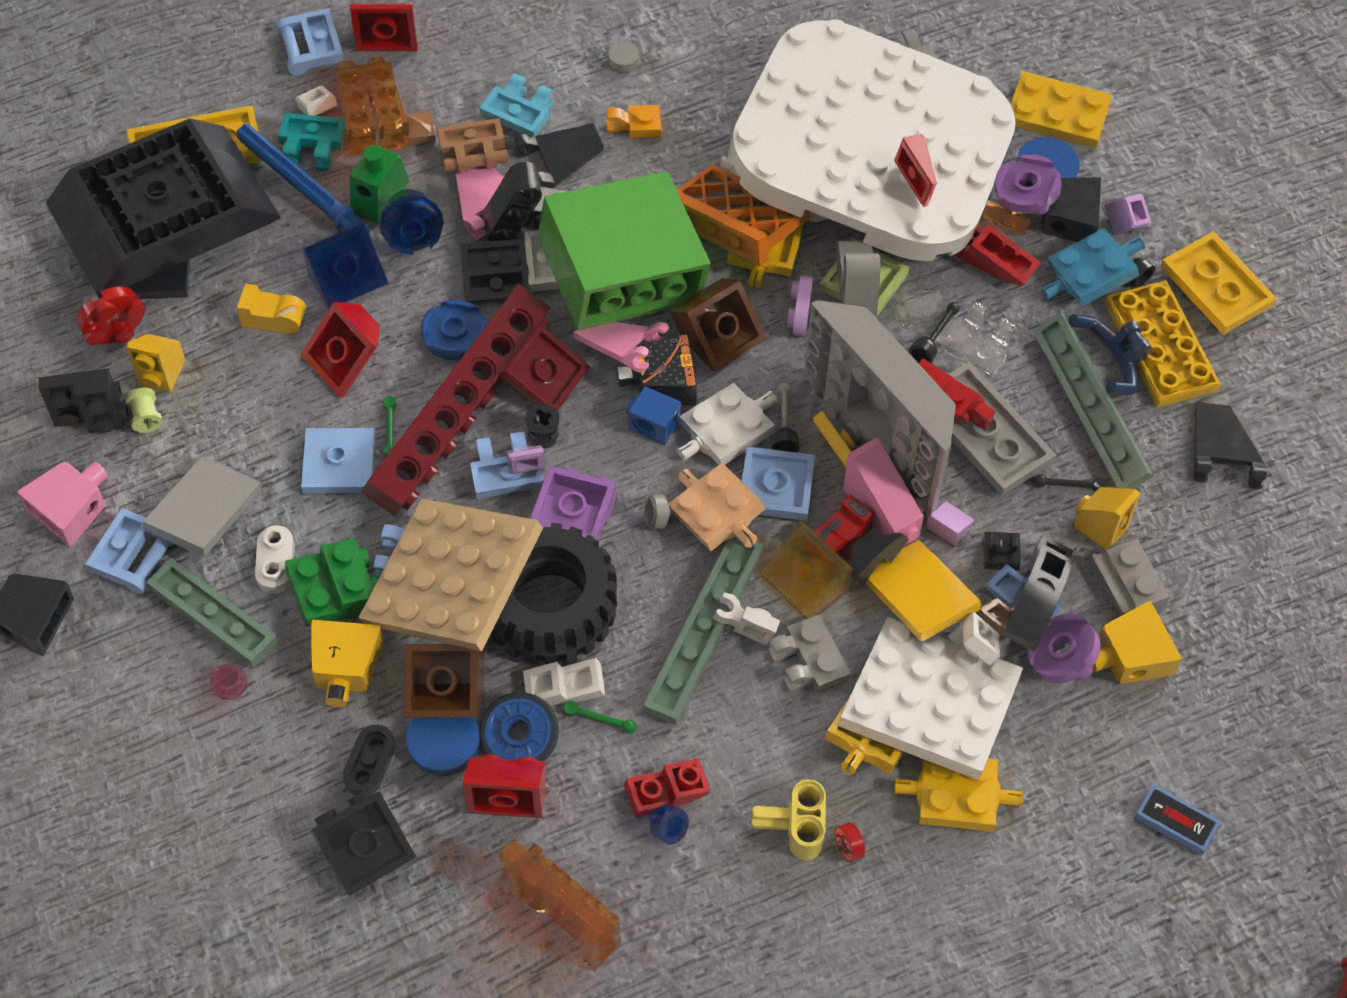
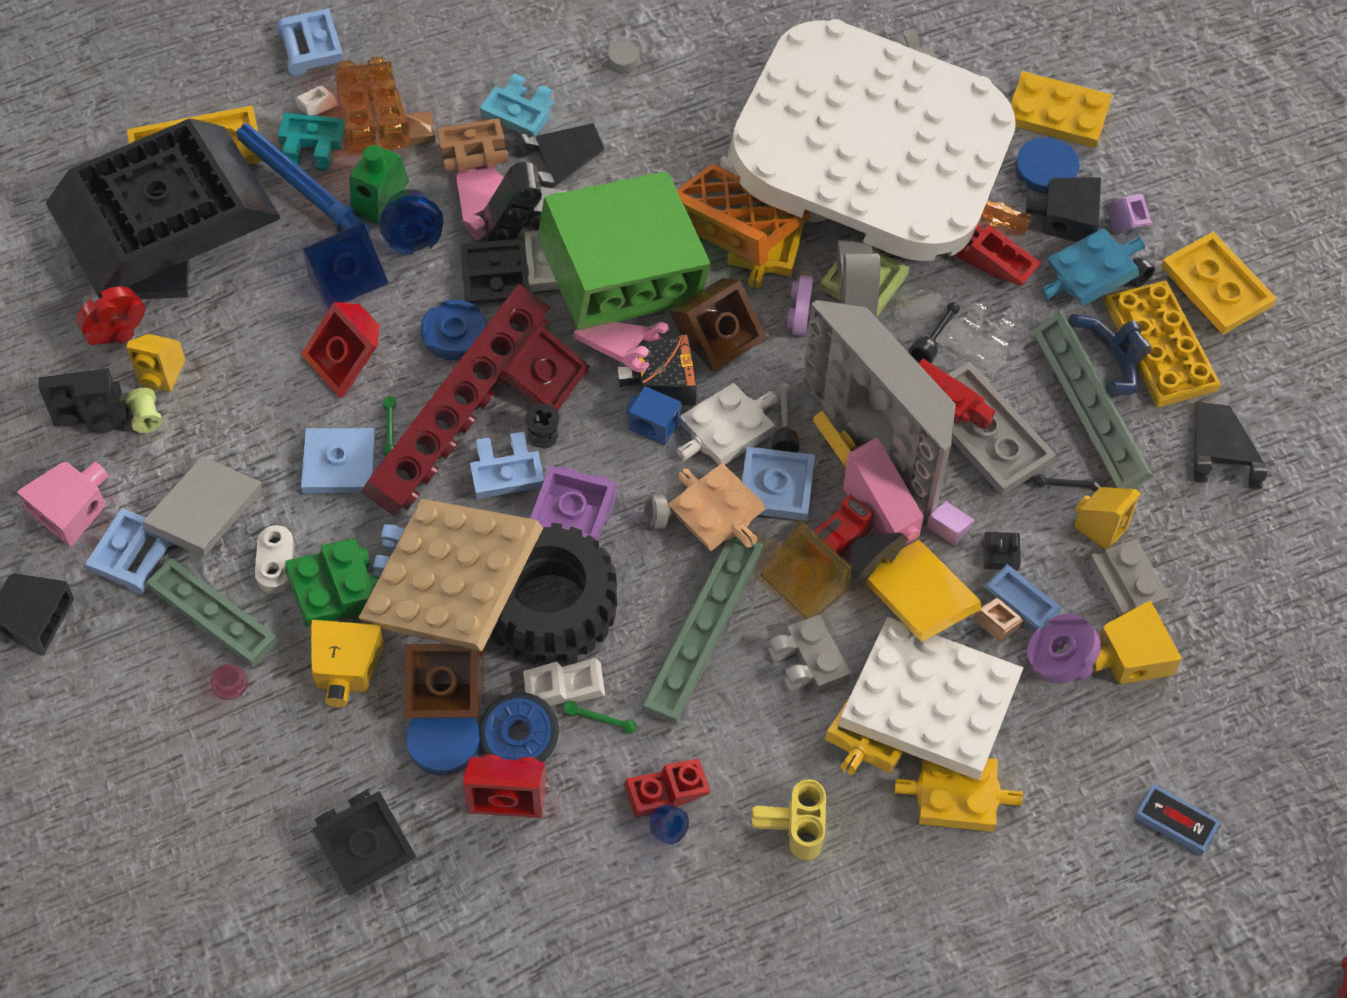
(270, 310): yellow leg -> none
(368, 762): black plate -> none
(384, 26): red slope -> none
(526, 459): lavender slope -> none
(563, 899): clear orange hips -> none
(640, 121): light orange plate -> none
(751, 622): white plate -> none
(849, 842): red tile -> none
(916, 166): red slope -> none
(977, 638): white bracket -> none
(1028, 199): medium lavender plate -> none
(1038, 592): black slope -> none

